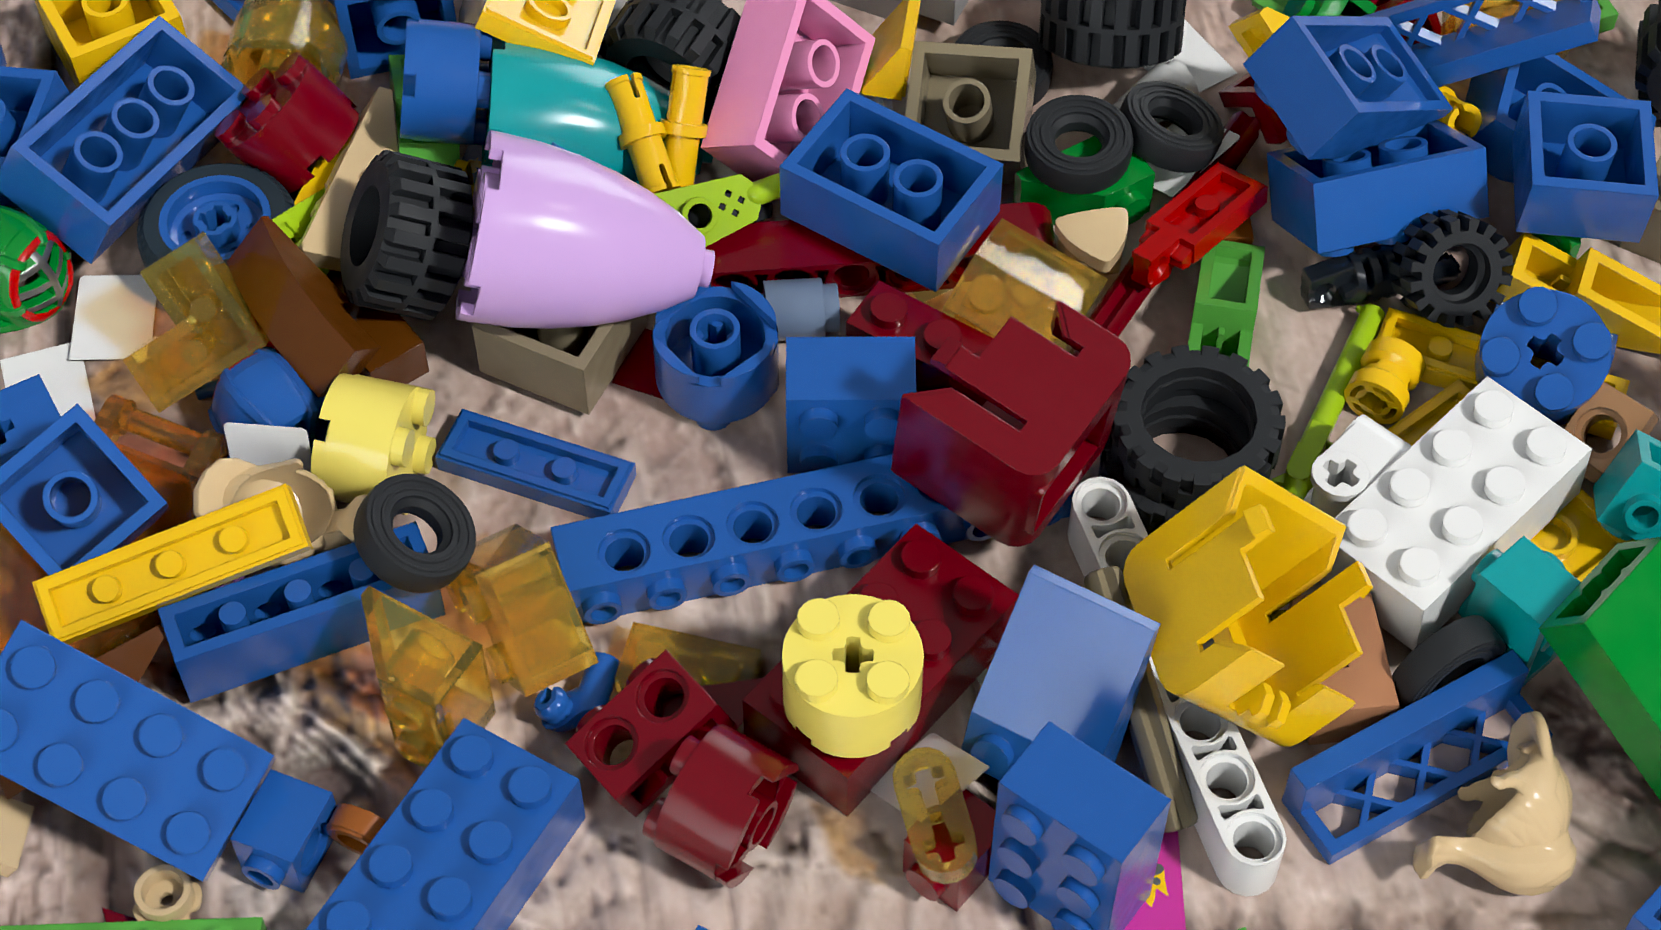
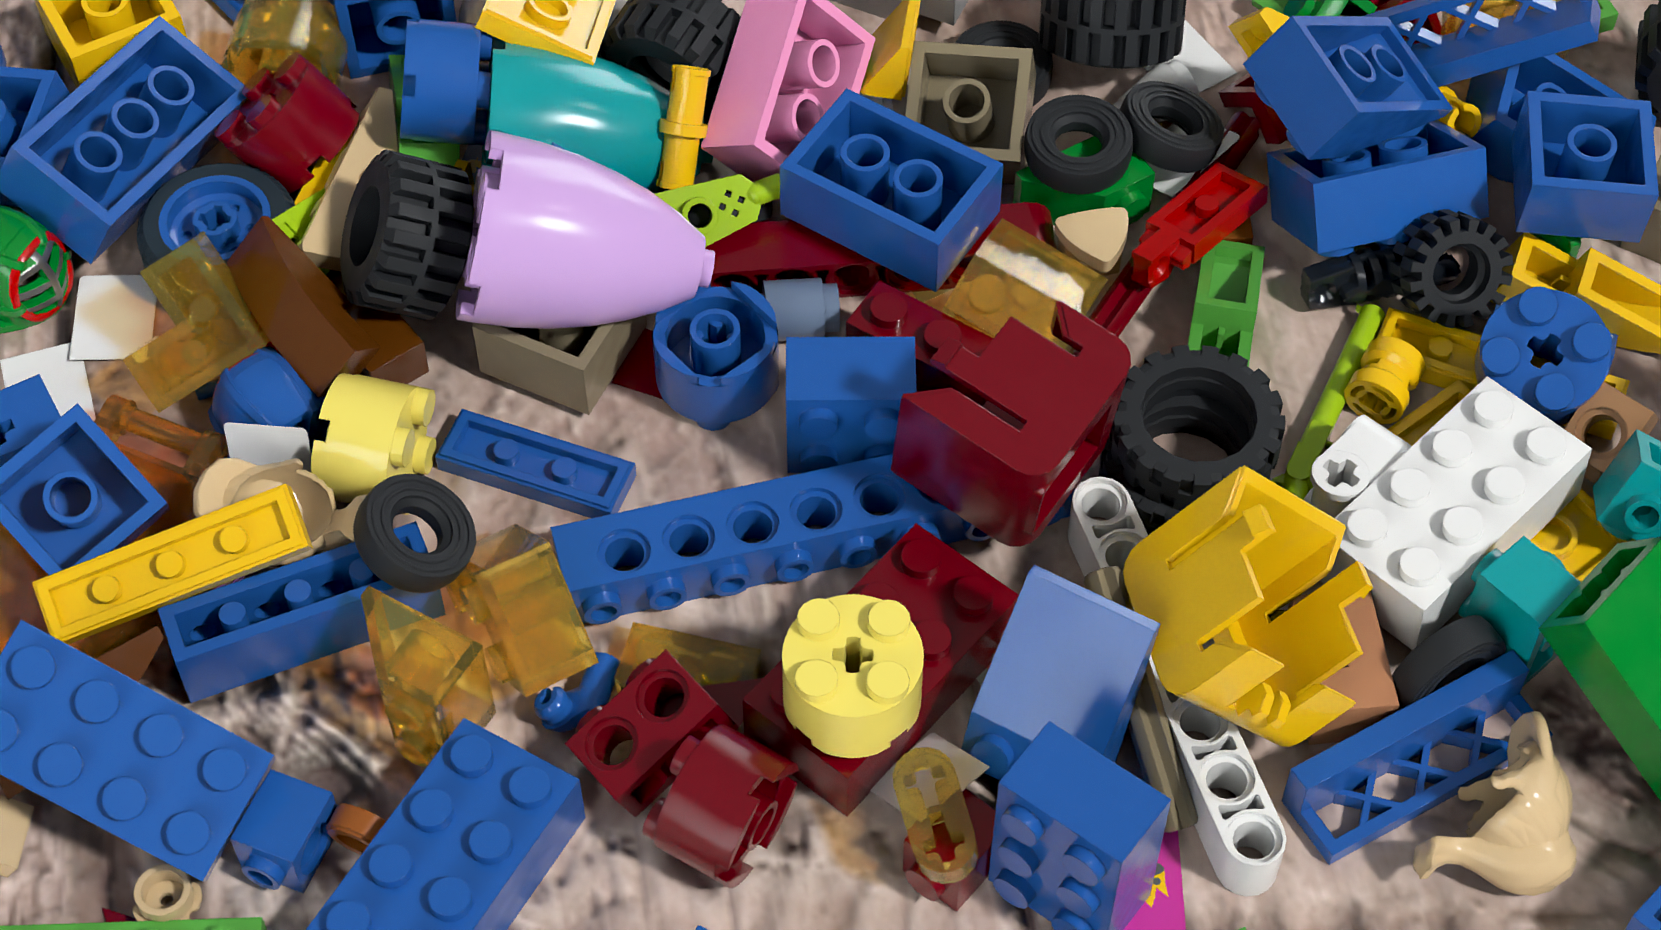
(642, 133): yellow pin -> none

